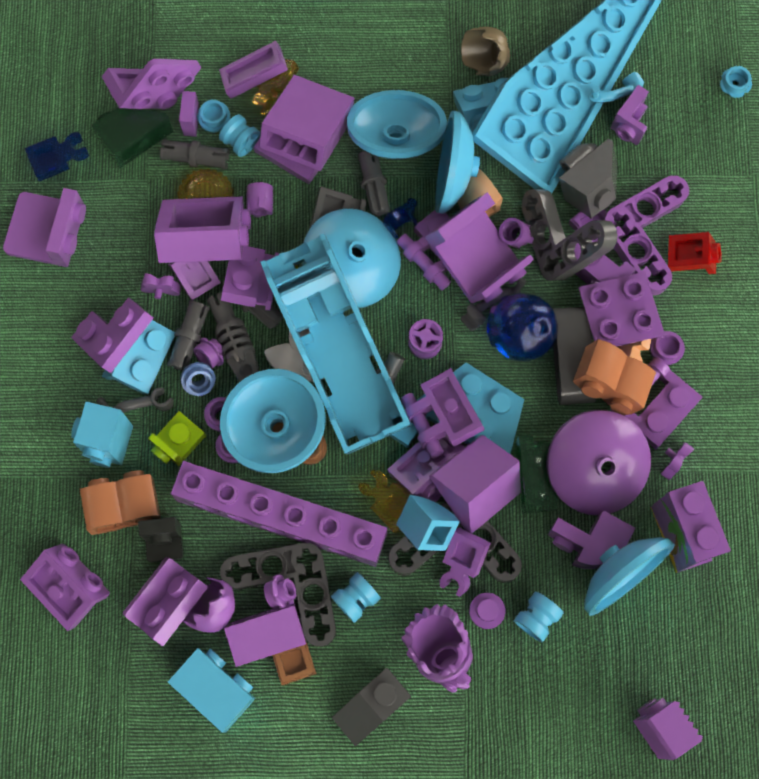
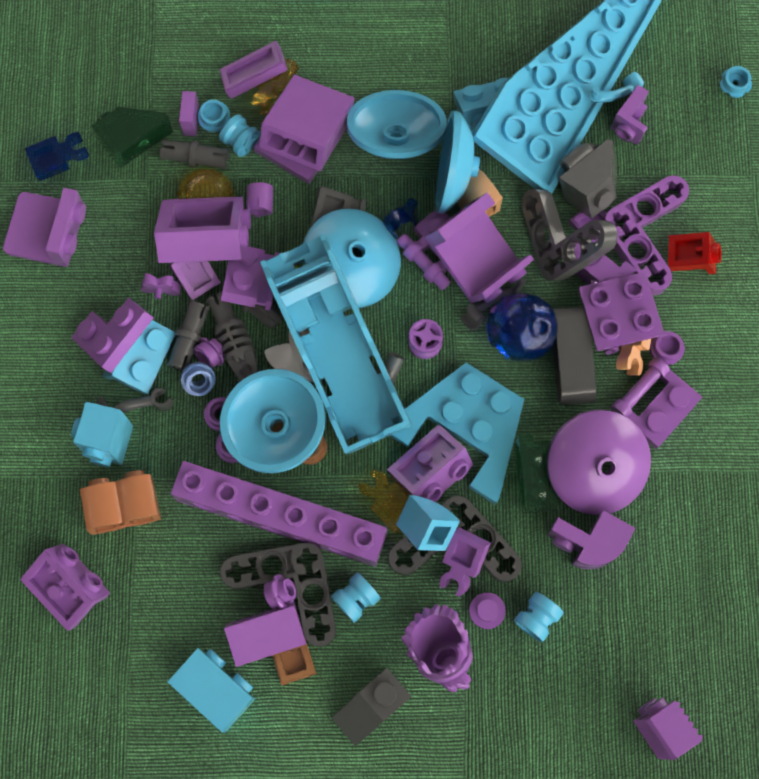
(153, 86): medium lavender bracket -> none
(162, 538): pearl dark grey bracket -> none
(165, 600): medium lavender bracket -> none
(176, 439): lime bracket -> none
(213, 608): medium lavender hair -> none
(374, 183): dark grey axle -> none
(452, 408): medium lavender plate -> none
(478, 482): medium lavender slope -> none
(485, 50): dark tan hair -> none
(509, 230): medium lavender hose -> none
(614, 377): nougat brick -> none
(624, 570): medium azure dish -> none
(676, 460): medium lavender piece -> none
(692, 525): medium lavender panel -> none

